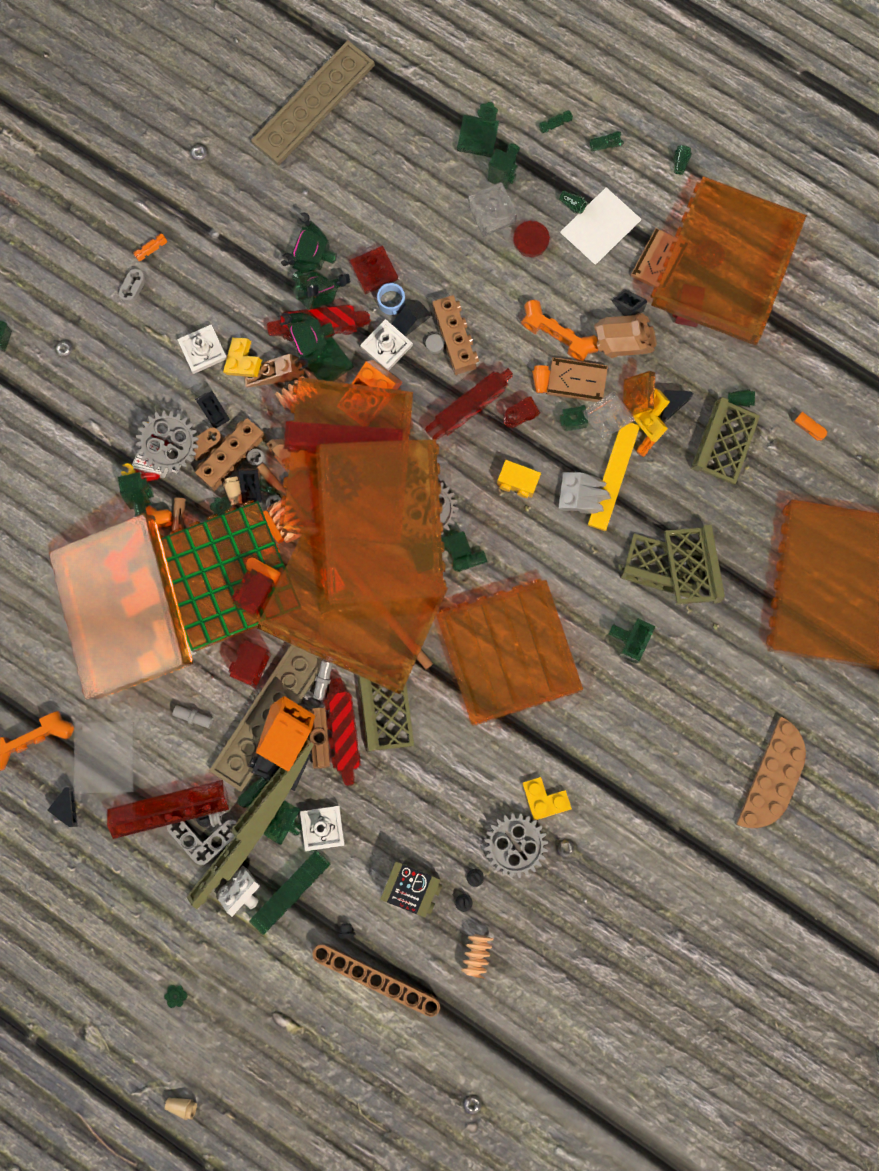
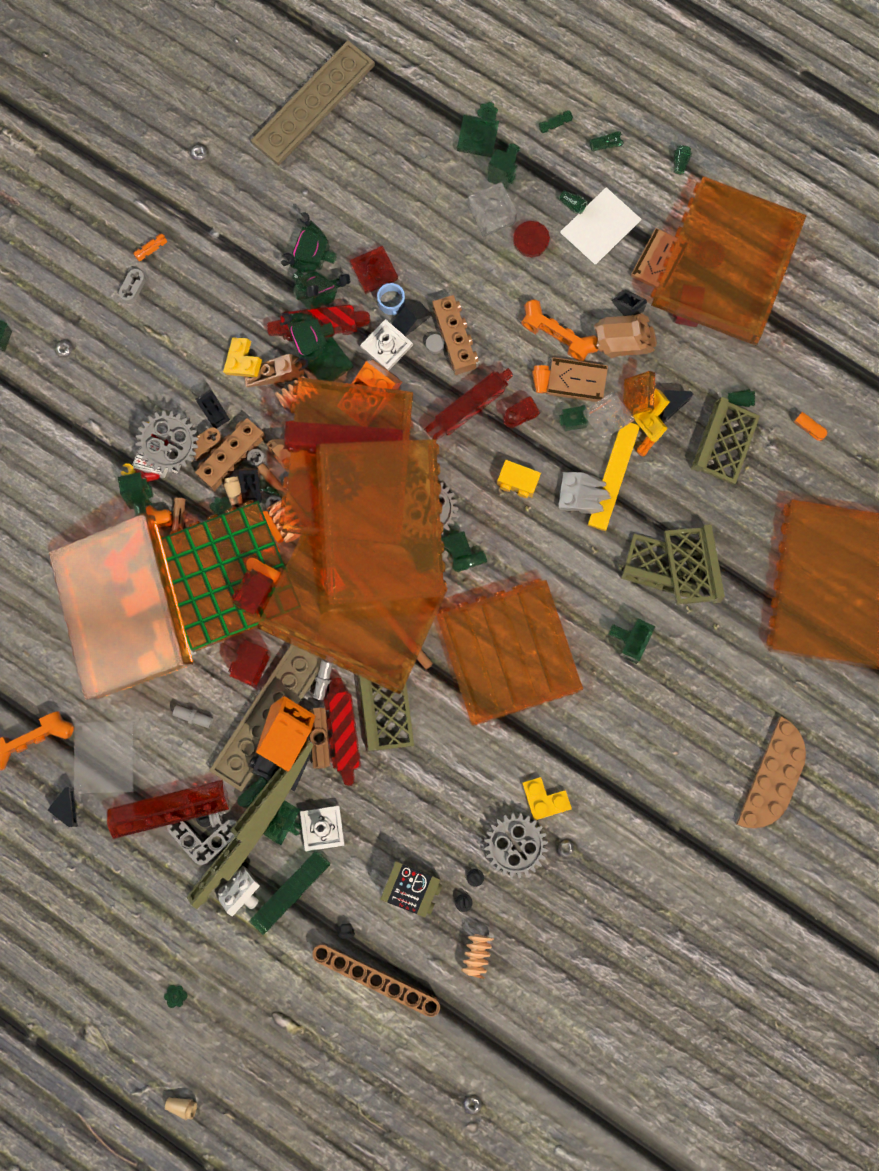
(199, 343): white plate -> none

